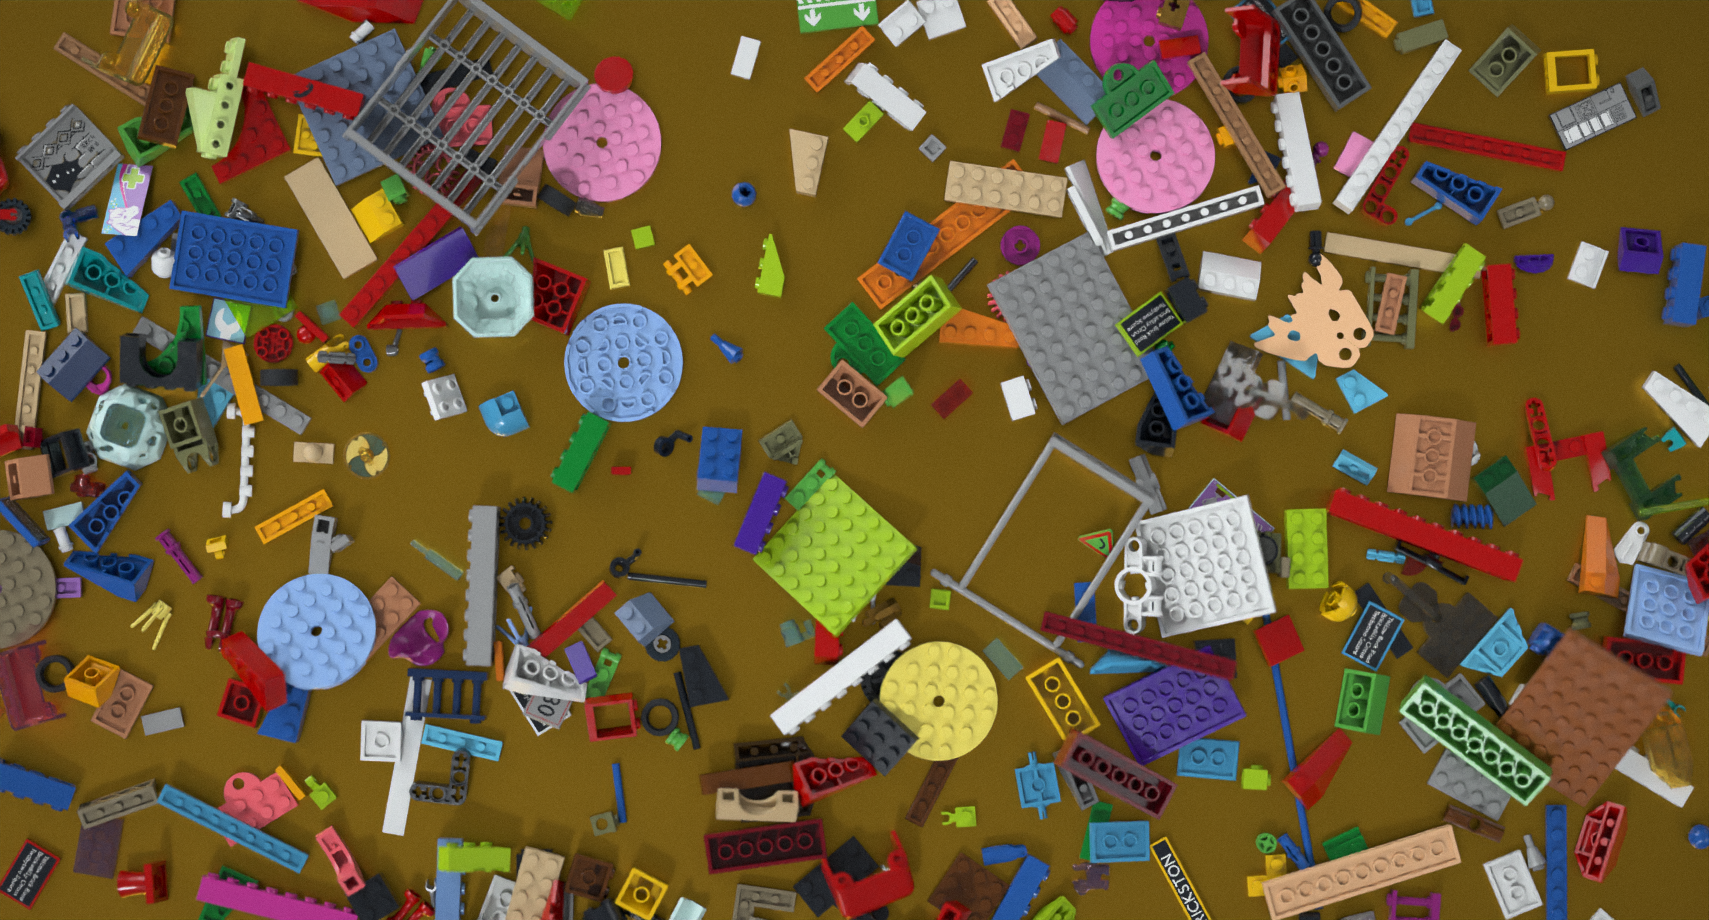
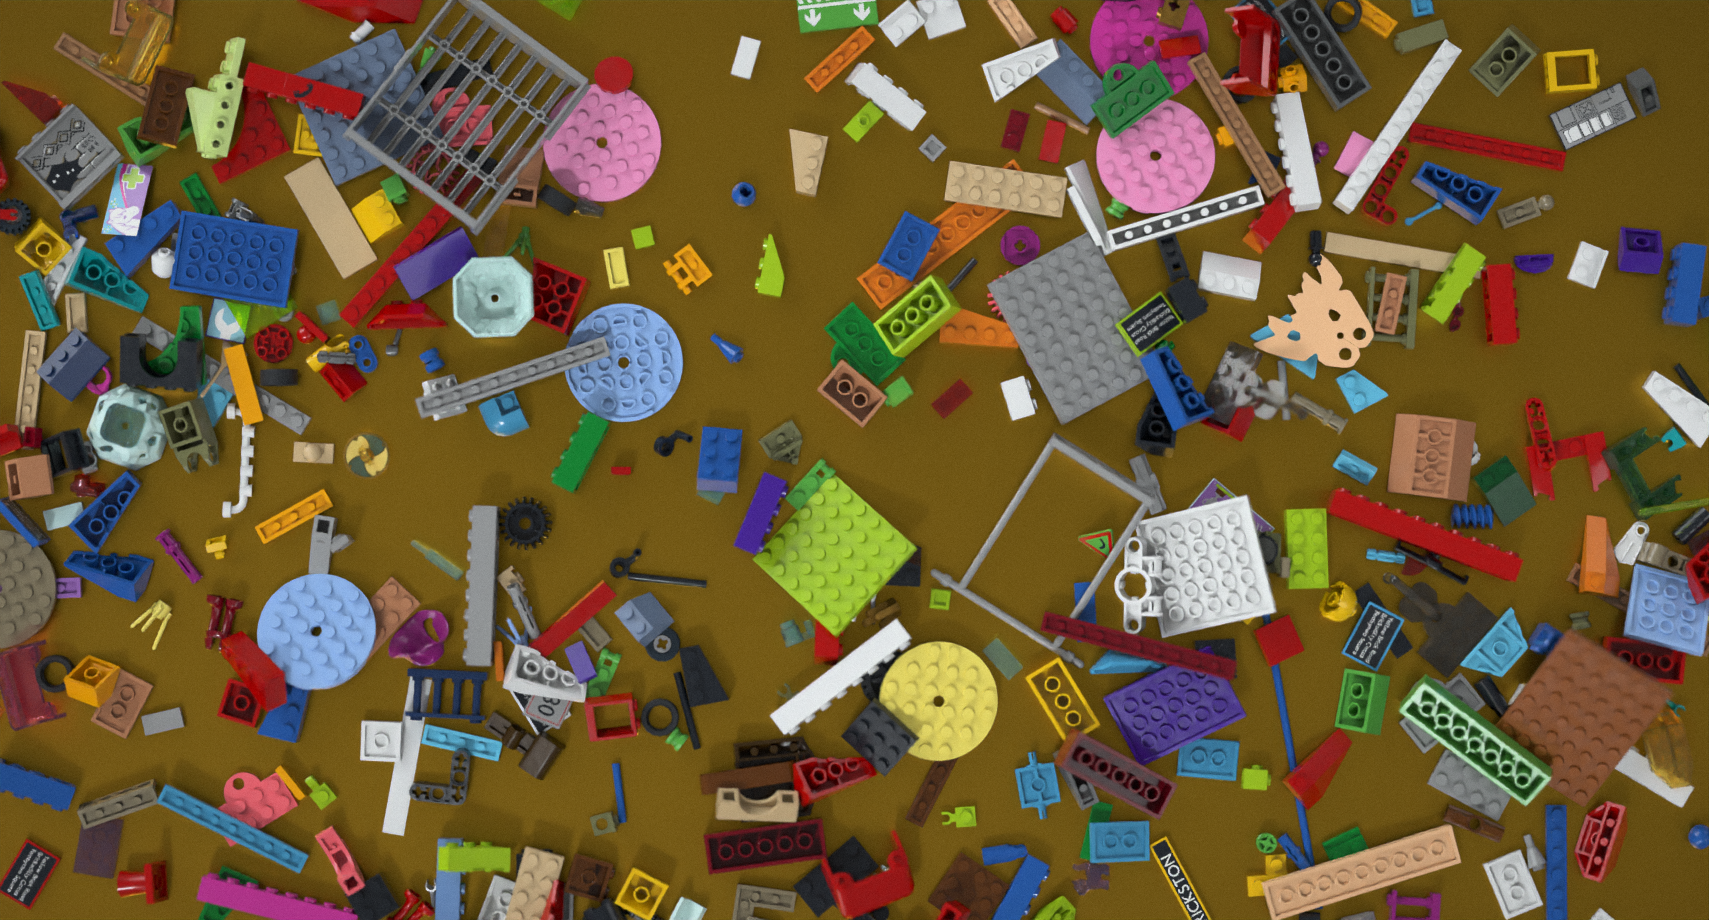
(38, 102): none -> clear red slope
(42, 246): none -> yellow slope
(63, 539): white pin -> none
(512, 377): none -> light grey plate
(539, 752): none -> dark brown plate

